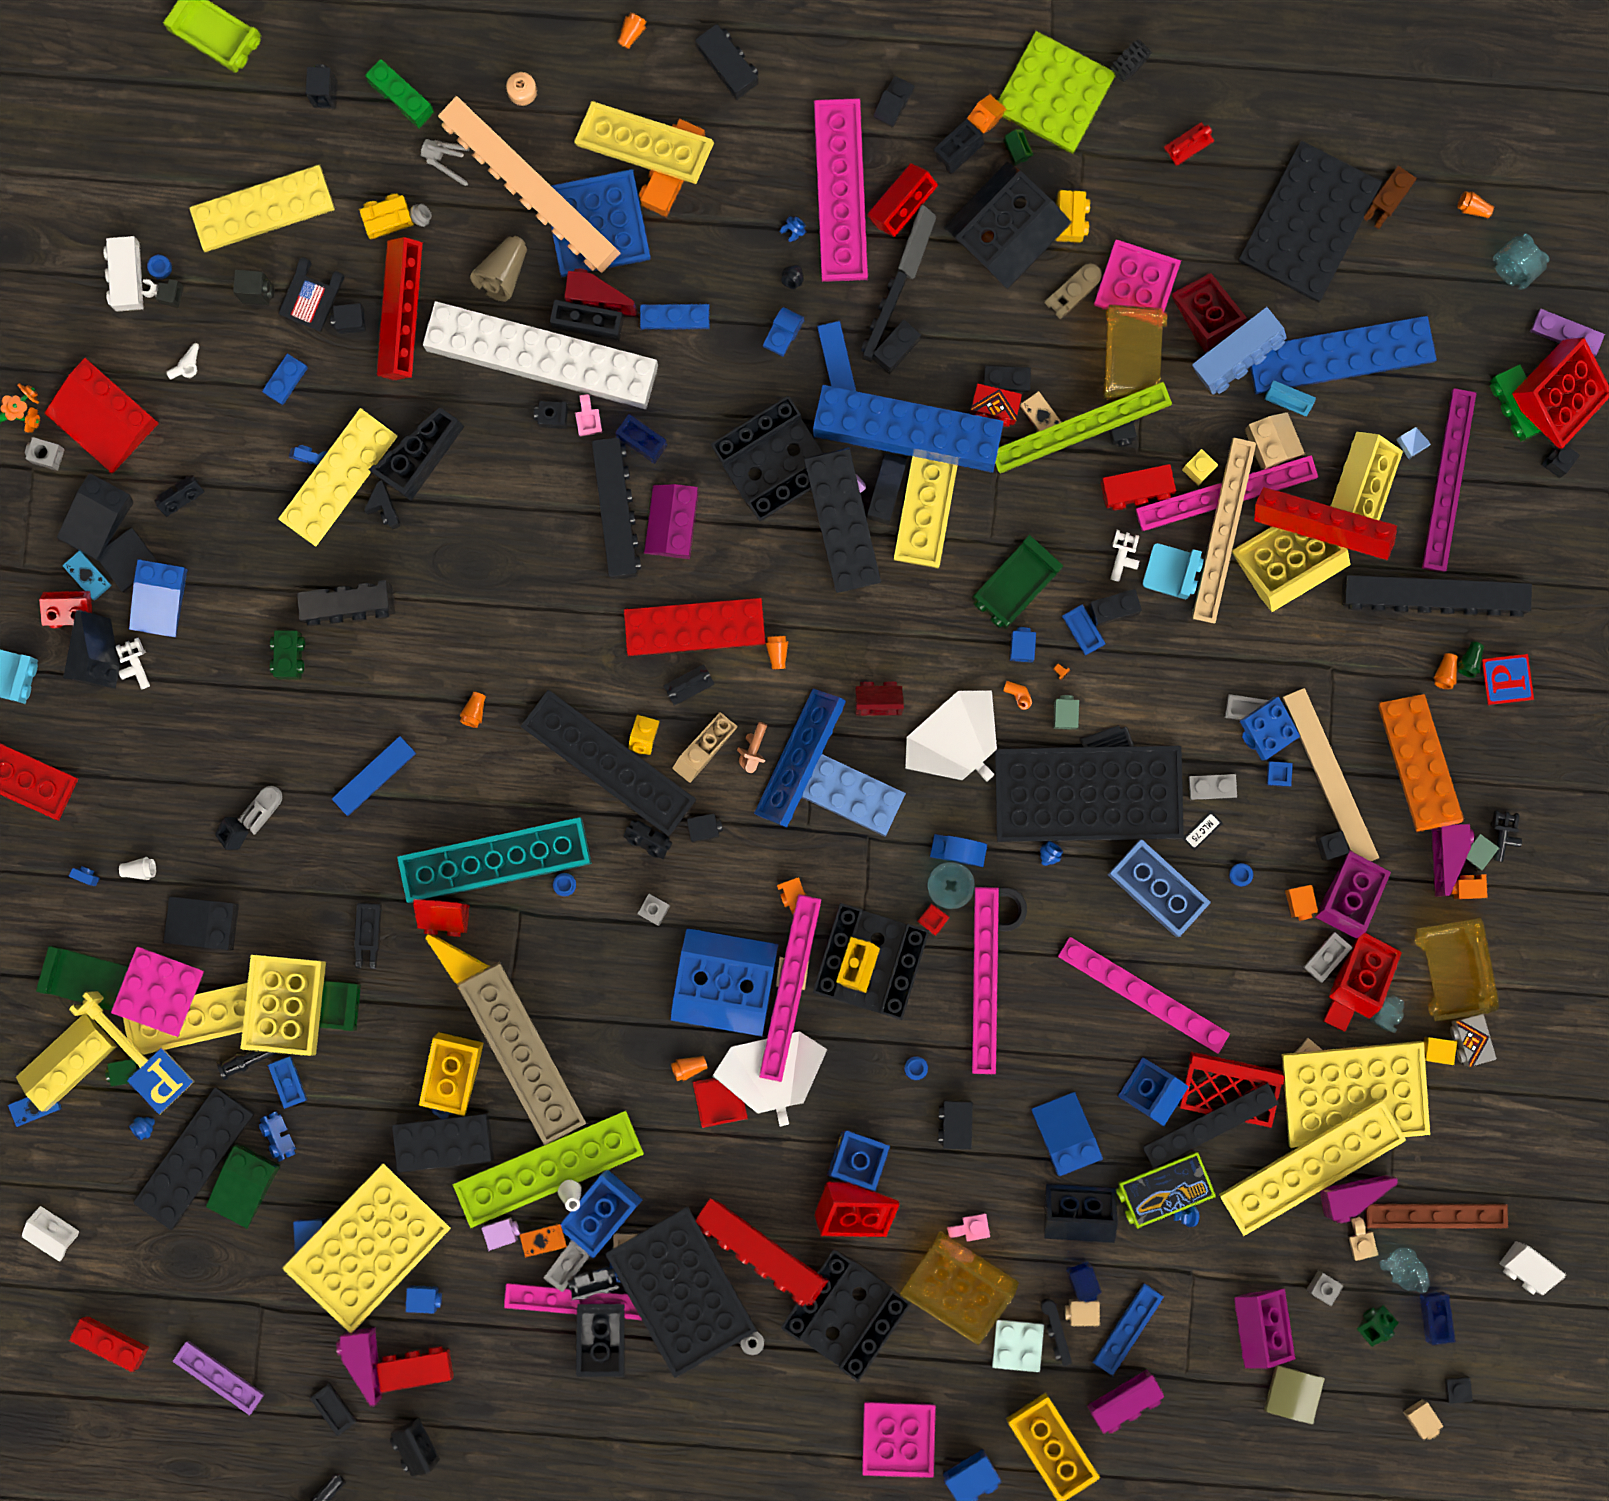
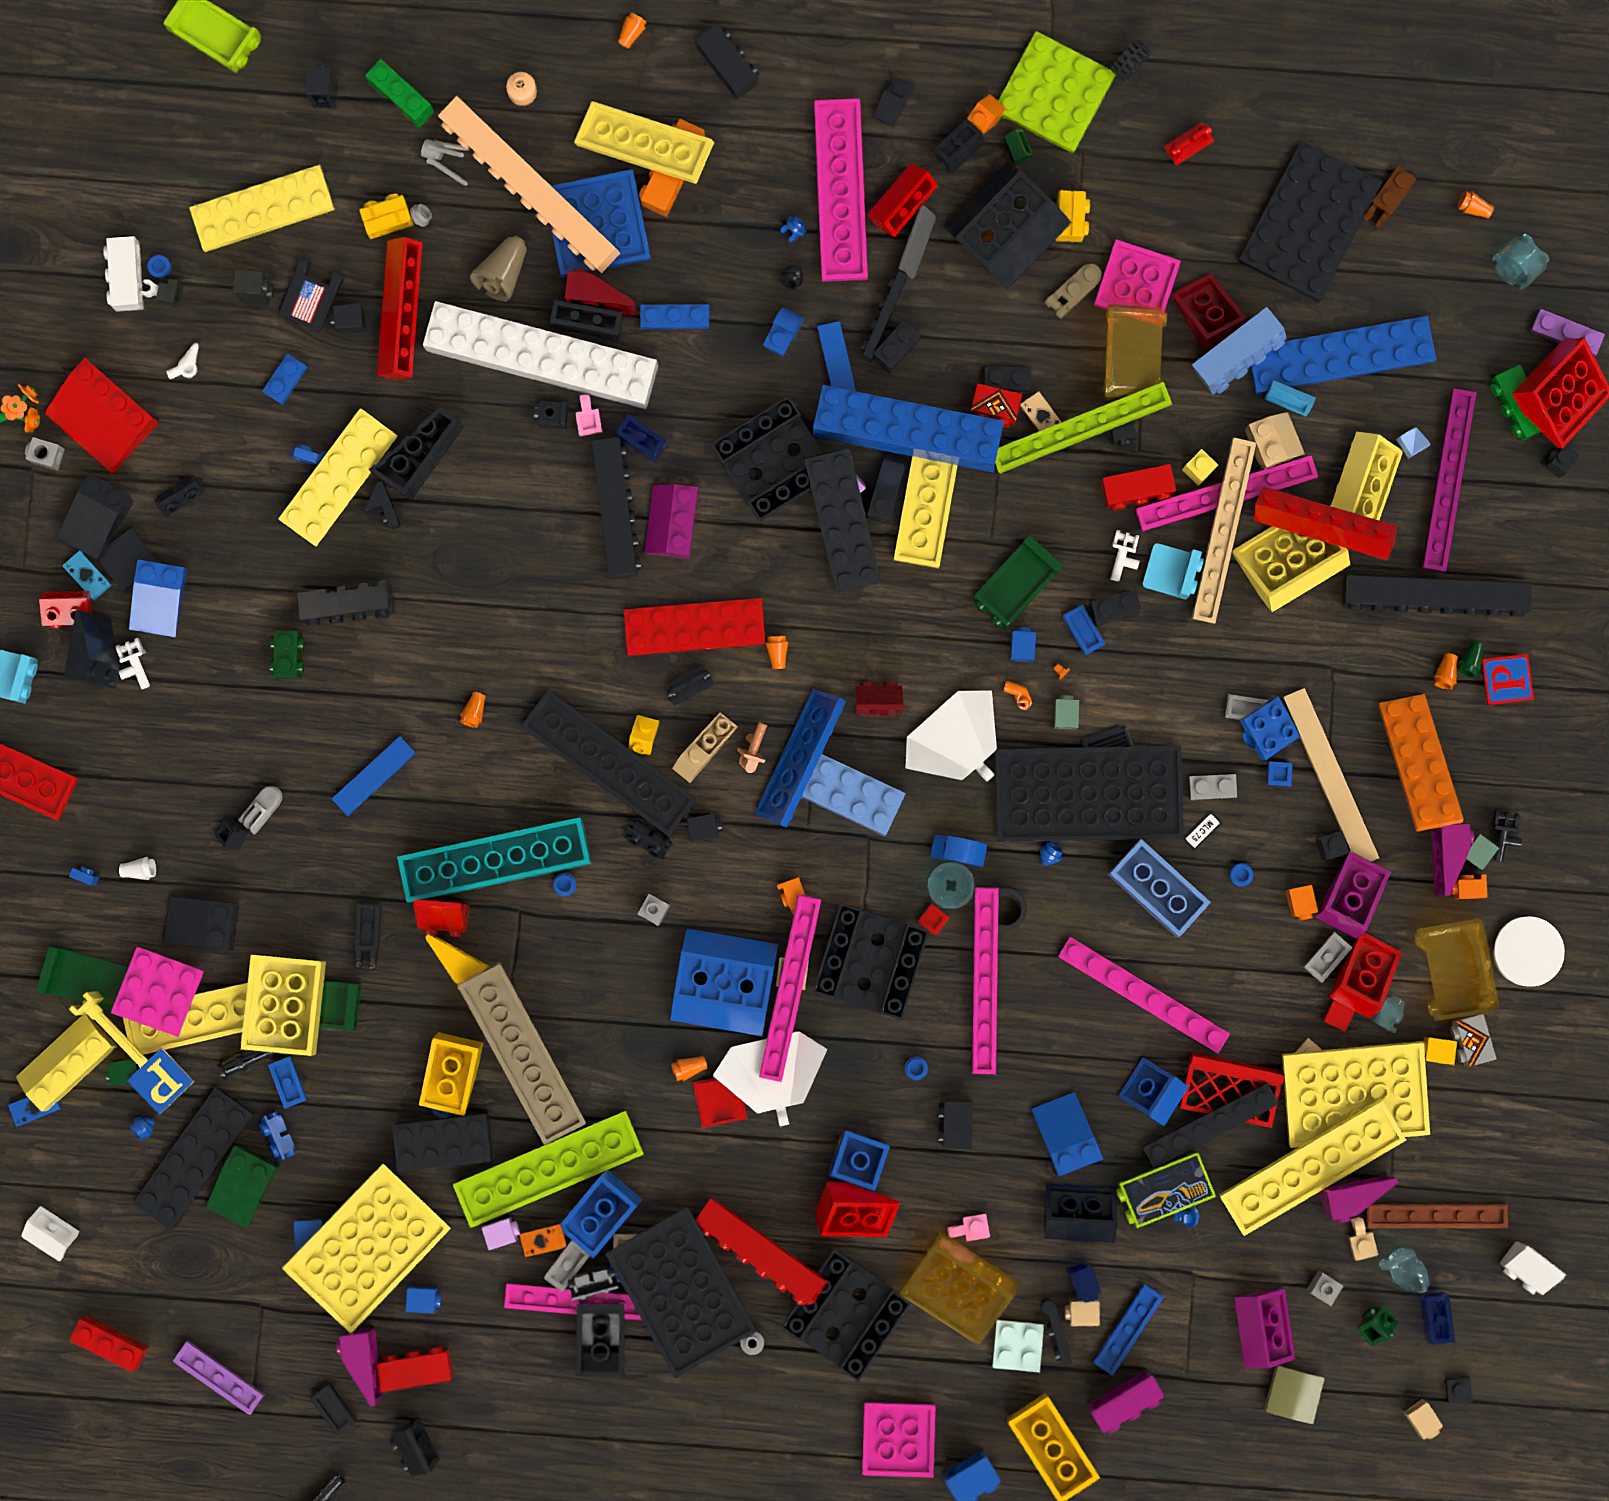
(570, 1193): white cone -> none
(858, 964): yellow brick -> none
(1528, 951): none -> white tile

